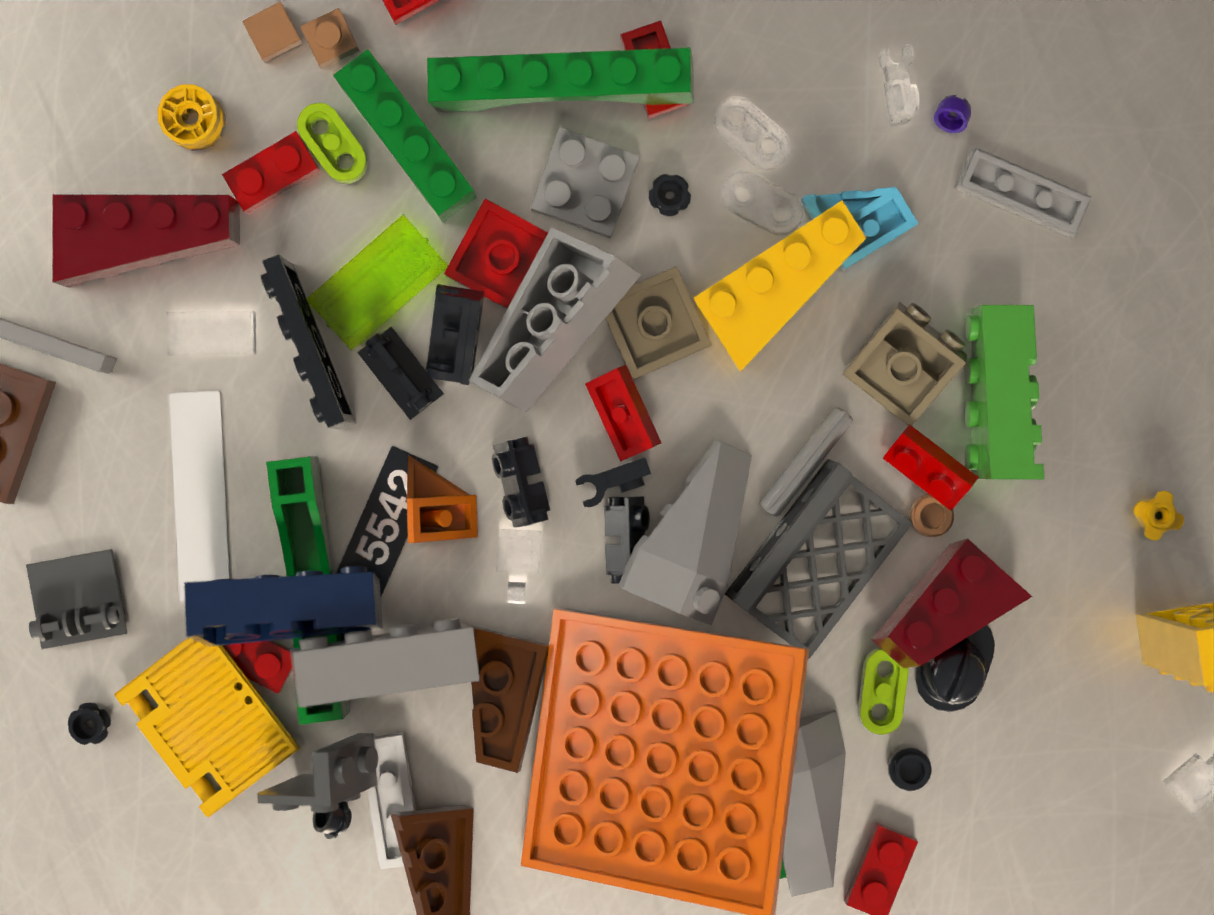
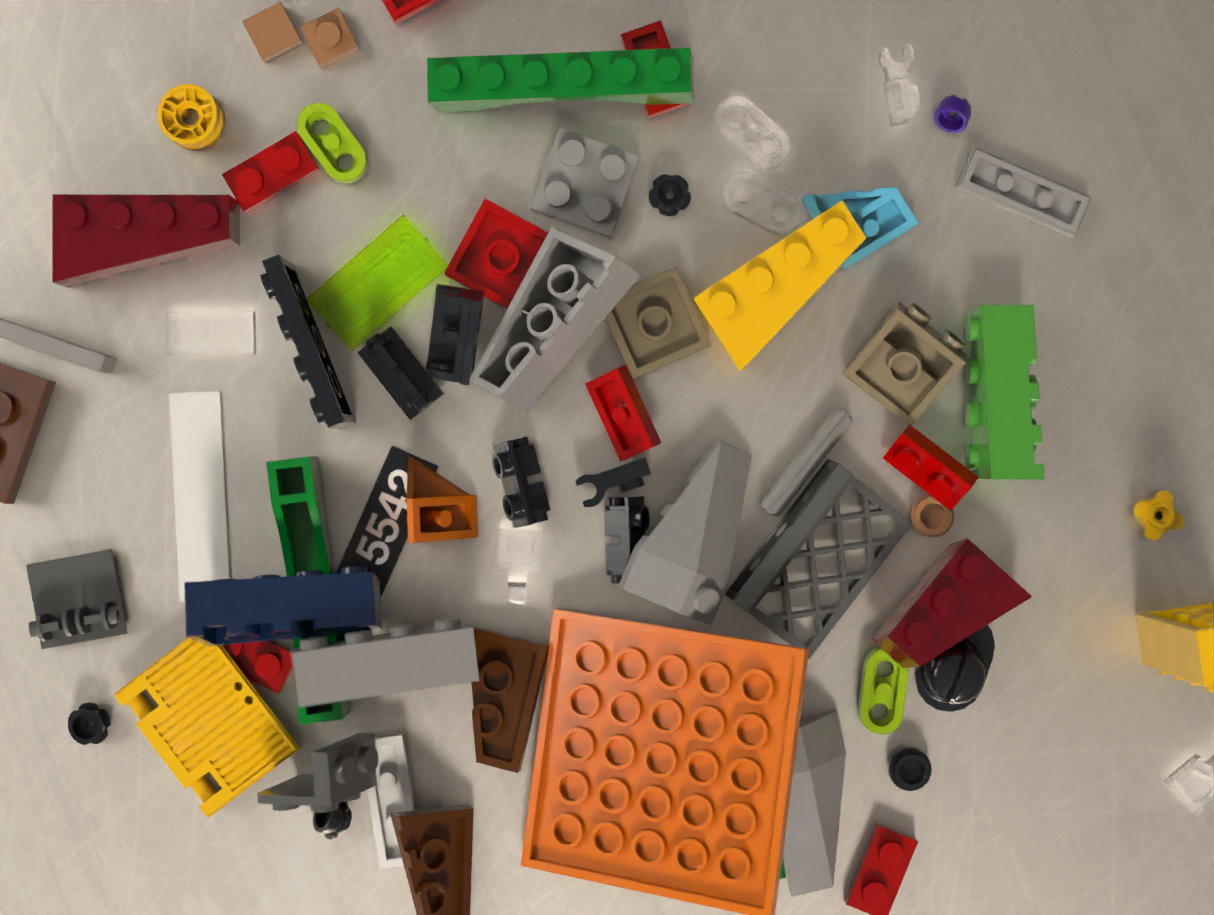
(405, 135): green arch -> none

